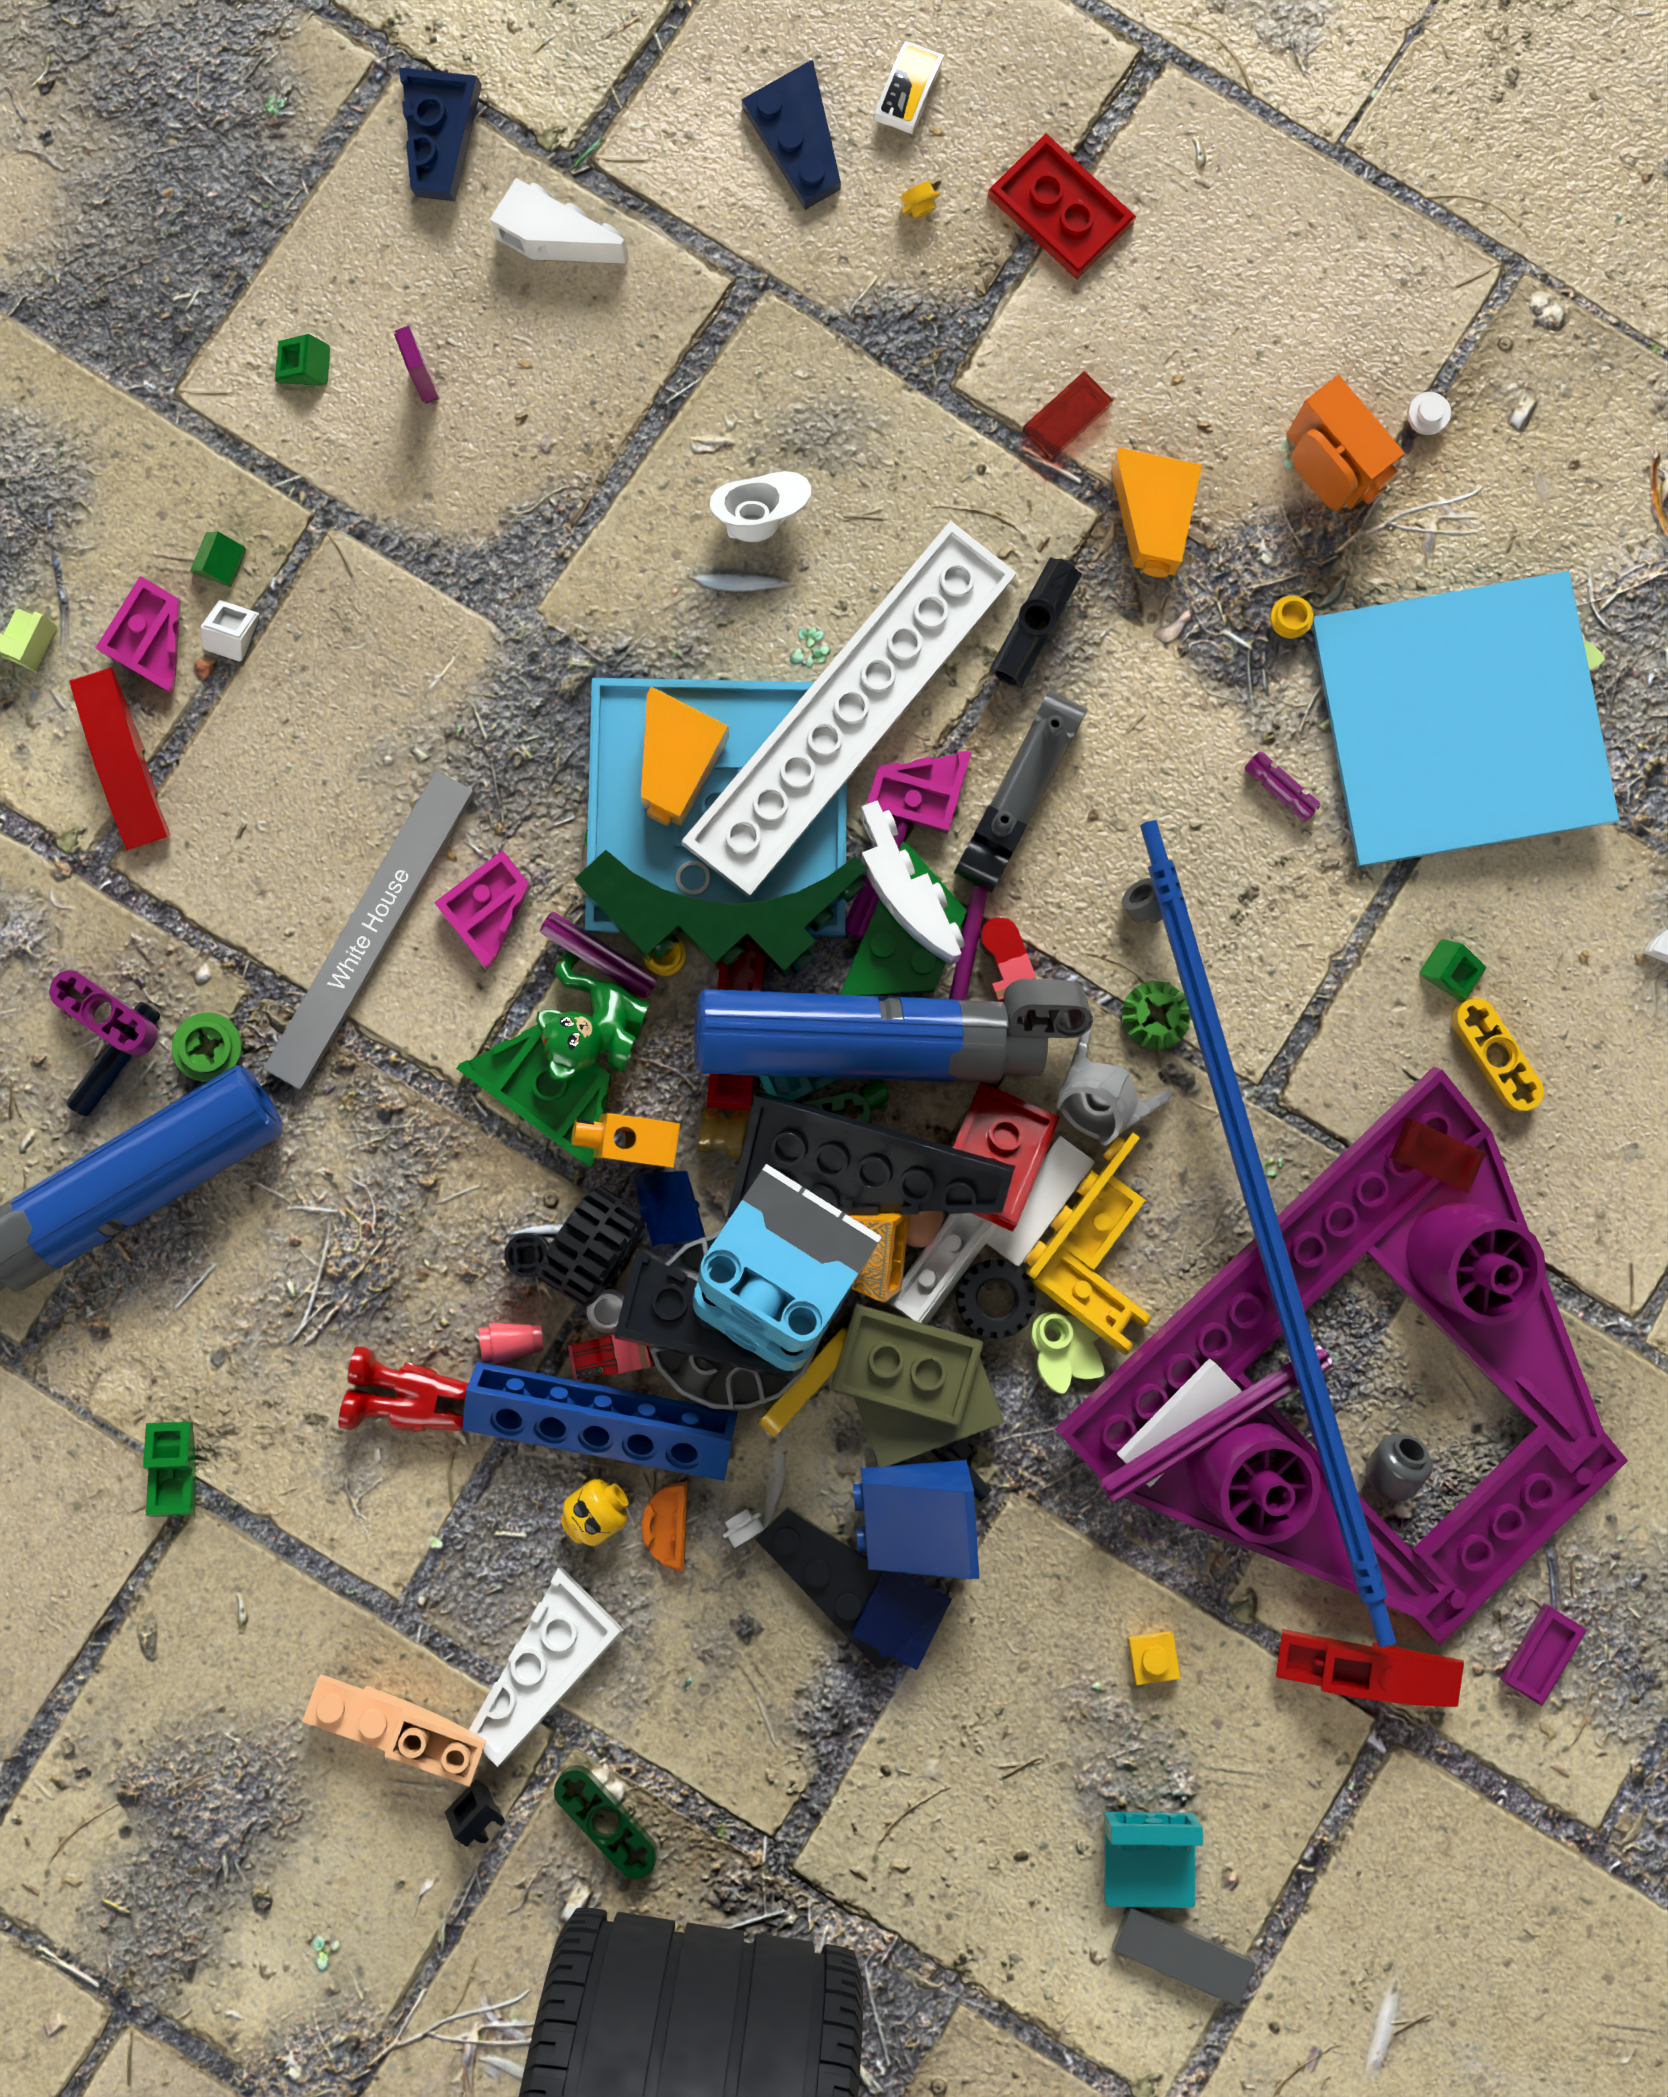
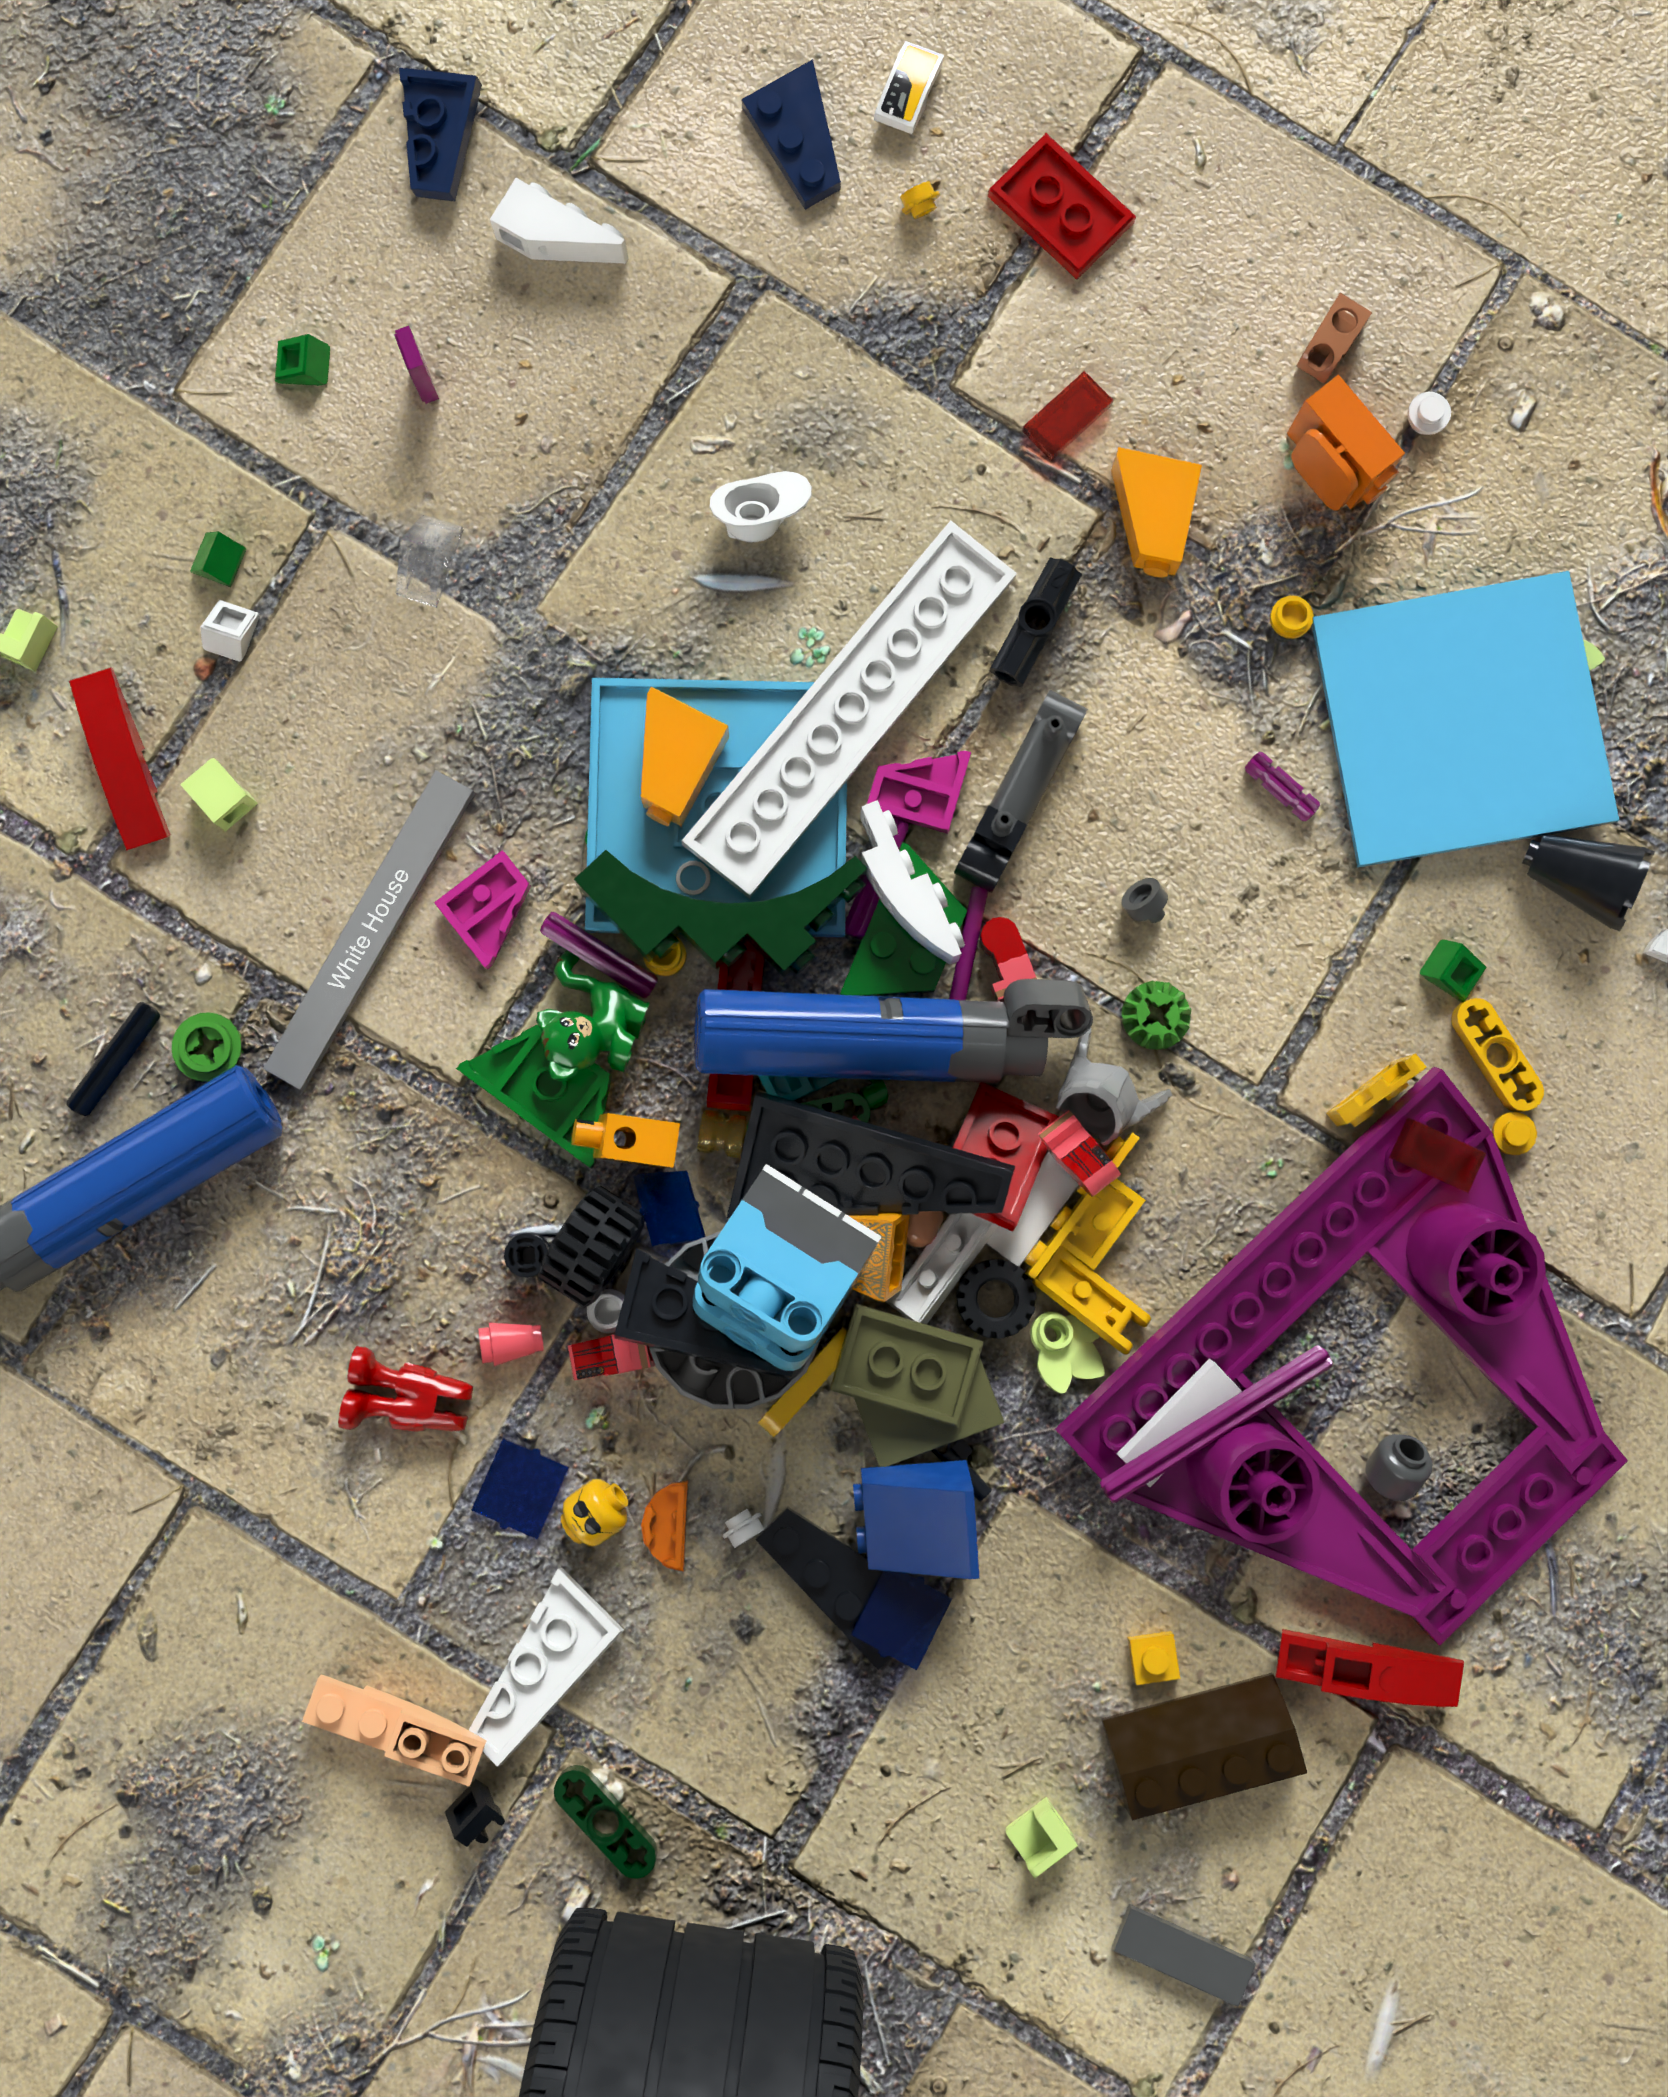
(120, 1013): magenta beam -> none
(145, 634): dark pink wing -> none
(171, 1469): green slope -> none
(218, 794): none -> yellowish green panel
(426, 559): none -> clear slope
(520, 1488): none -> clear blue piece
(599, 1420): blue brick -> none
(1041, 1837): none -> yellowish green panel
(1079, 1153): none -> leg
(1150, 1859): teal bracket -> none
(1203, 1746): none -> dark brown slope
(1268, 1236): blue axle -> none
(1333, 338): none -> nougat leg
(1384, 1084): none -> yellow wing
(1514, 1133): none -> yellow plate
(1543, 1654): magenta tile -> none
(1590, 874): none -> black cone

